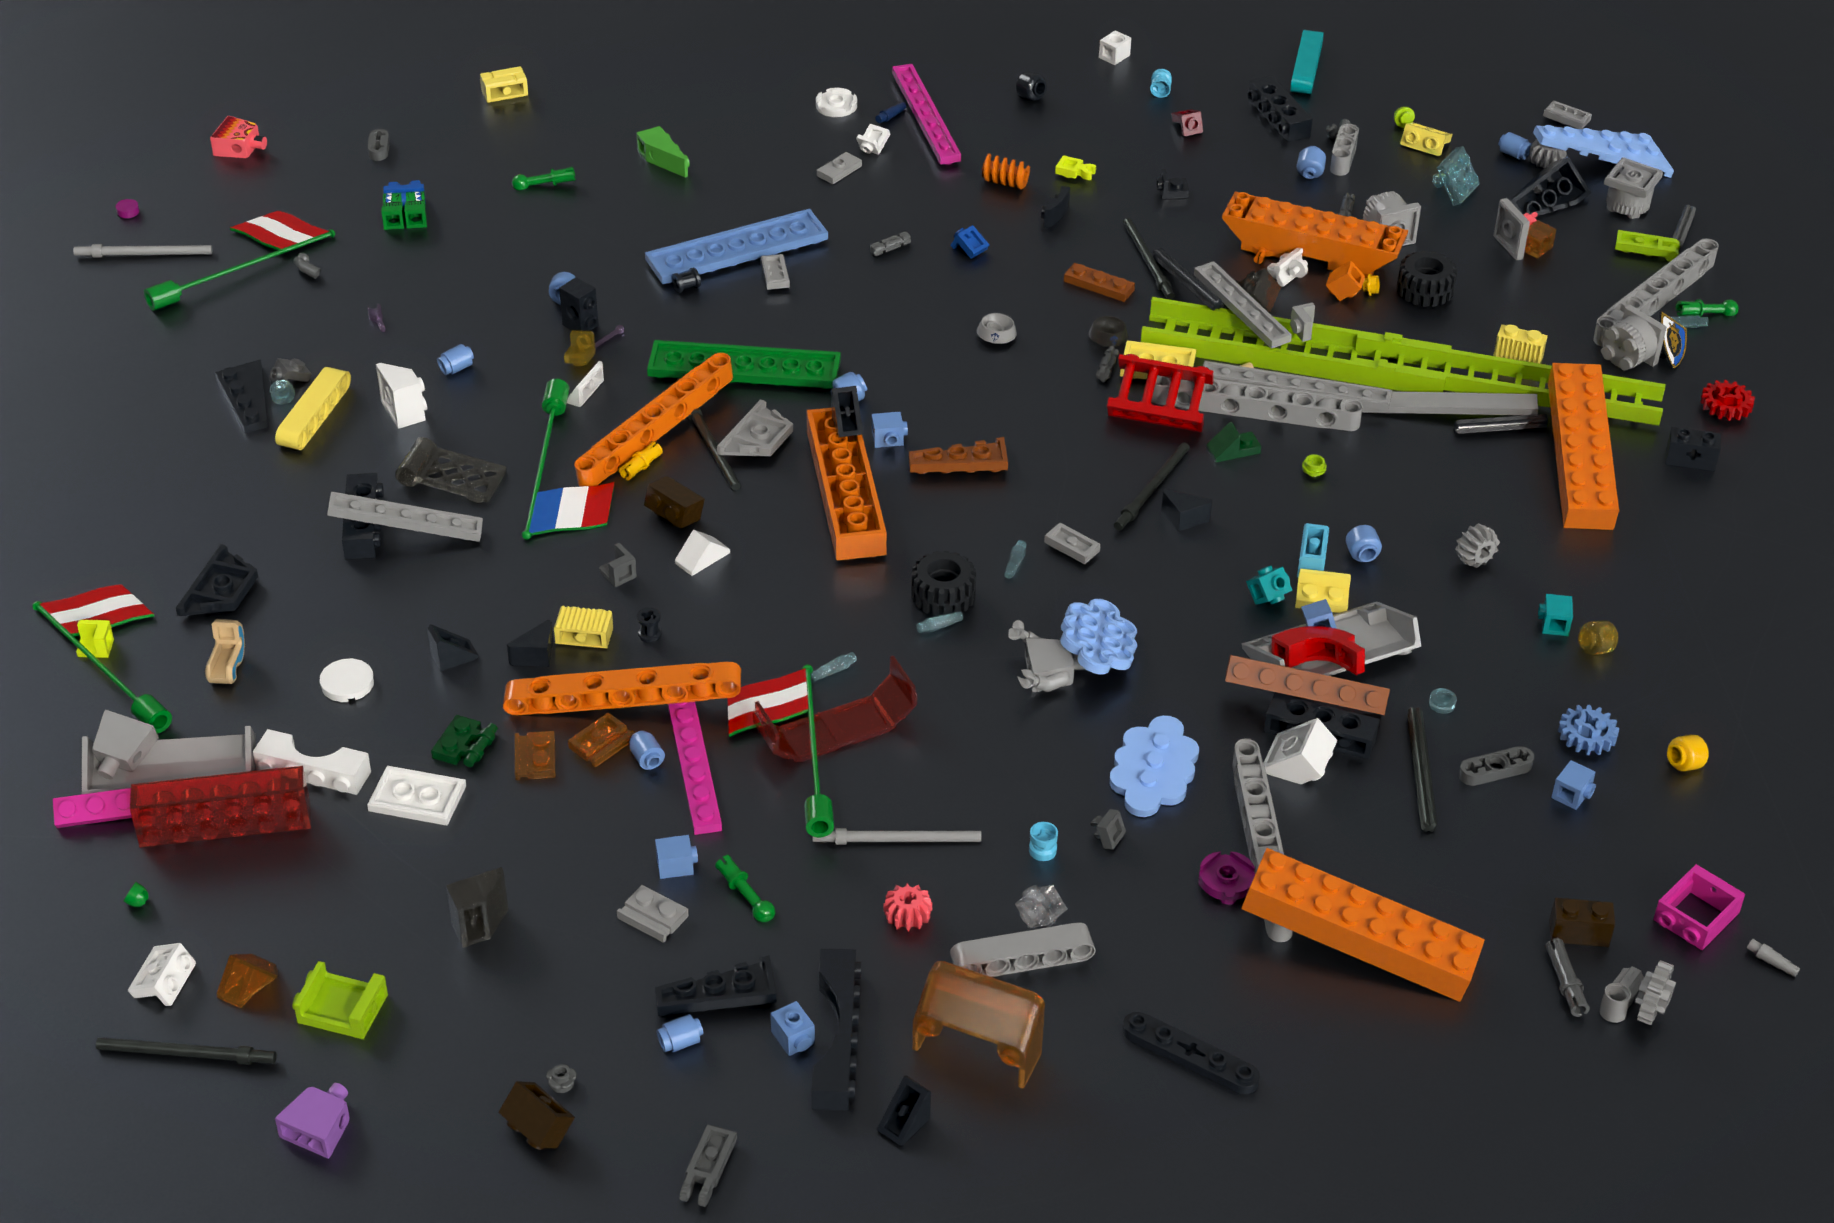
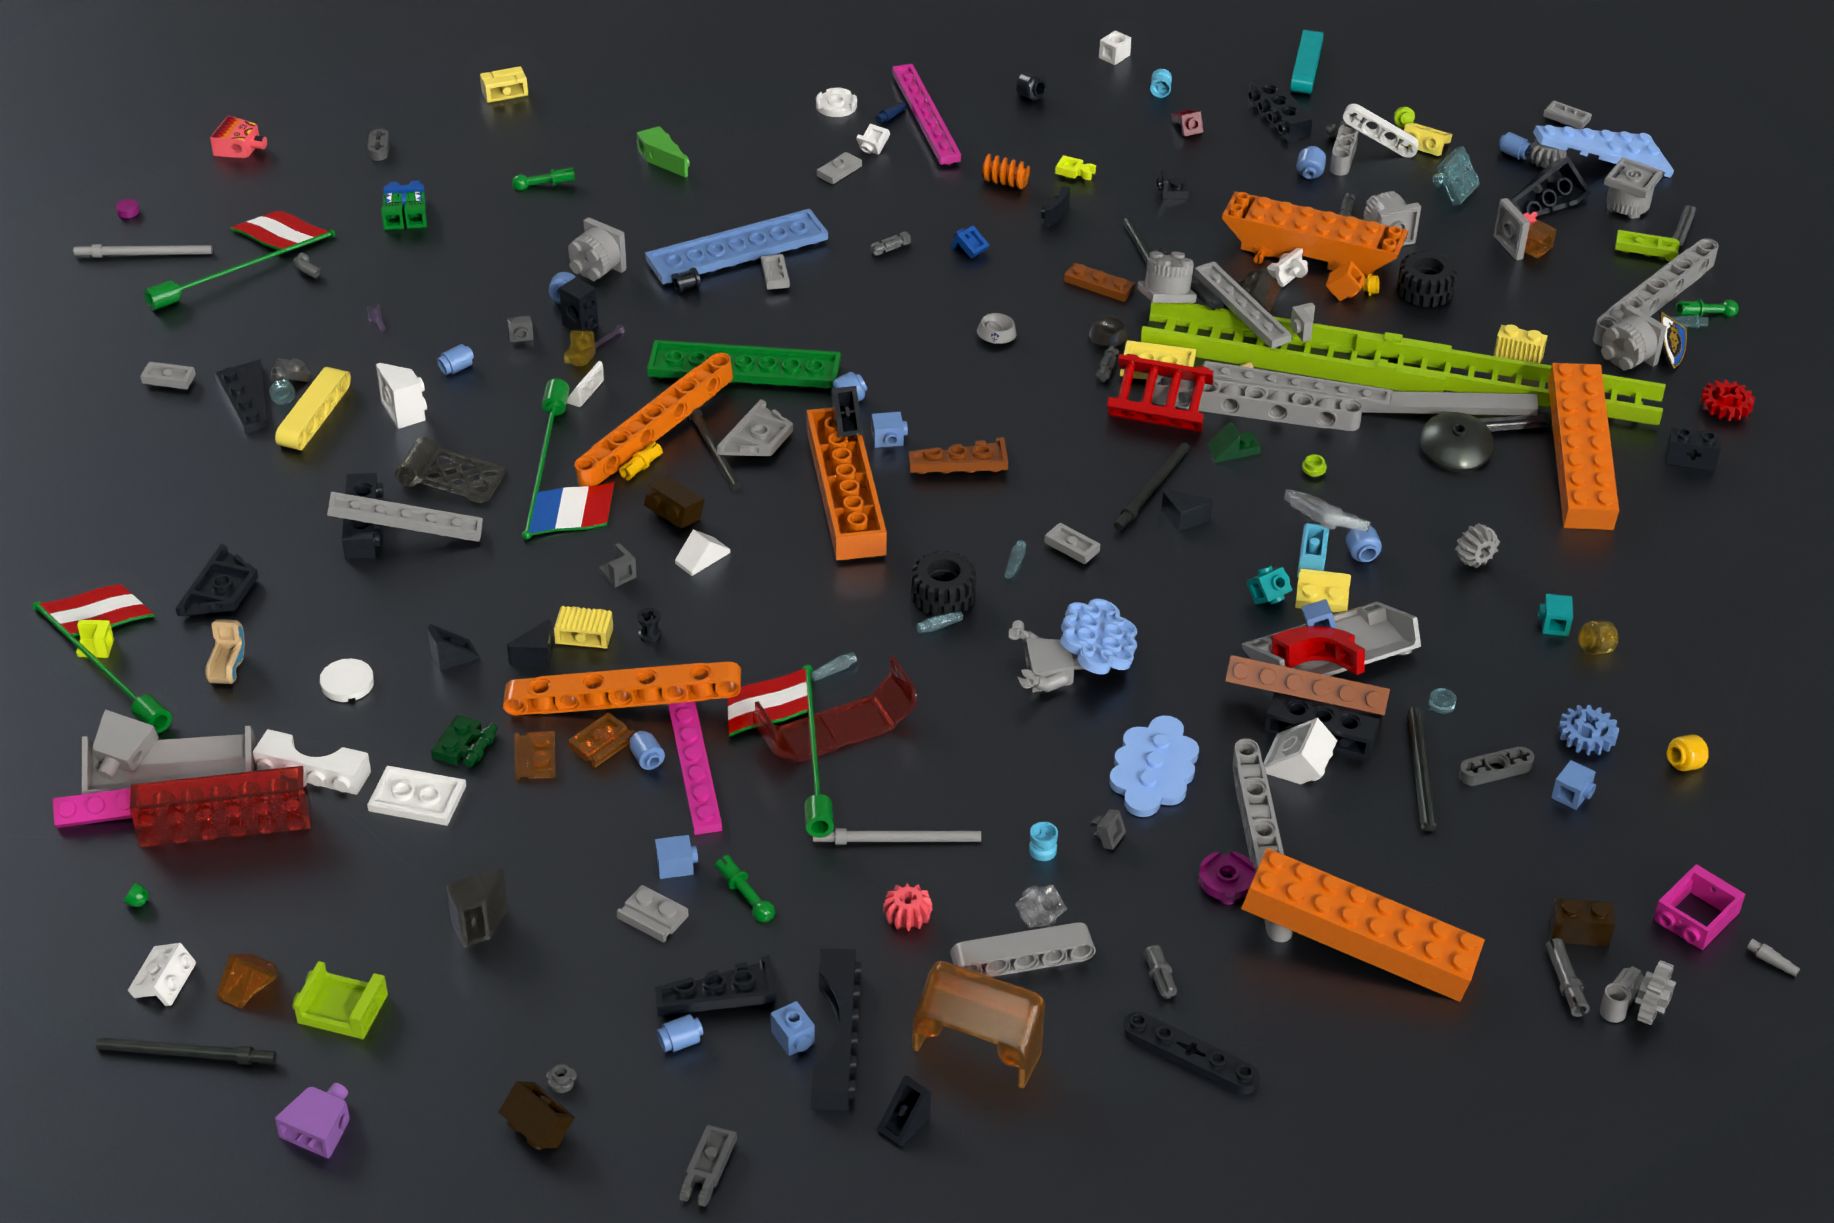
(168, 375): none -> light grey plate
(520, 328): none -> dark grey bracket
(597, 250): none -> light grey piece
(1160, 971): none -> dark grey axle
(1168, 278): none -> light grey piece
(1327, 514): none -> clear wing
(1378, 133): none -> white beam
(1456, 442): none -> pearl dark grey dish

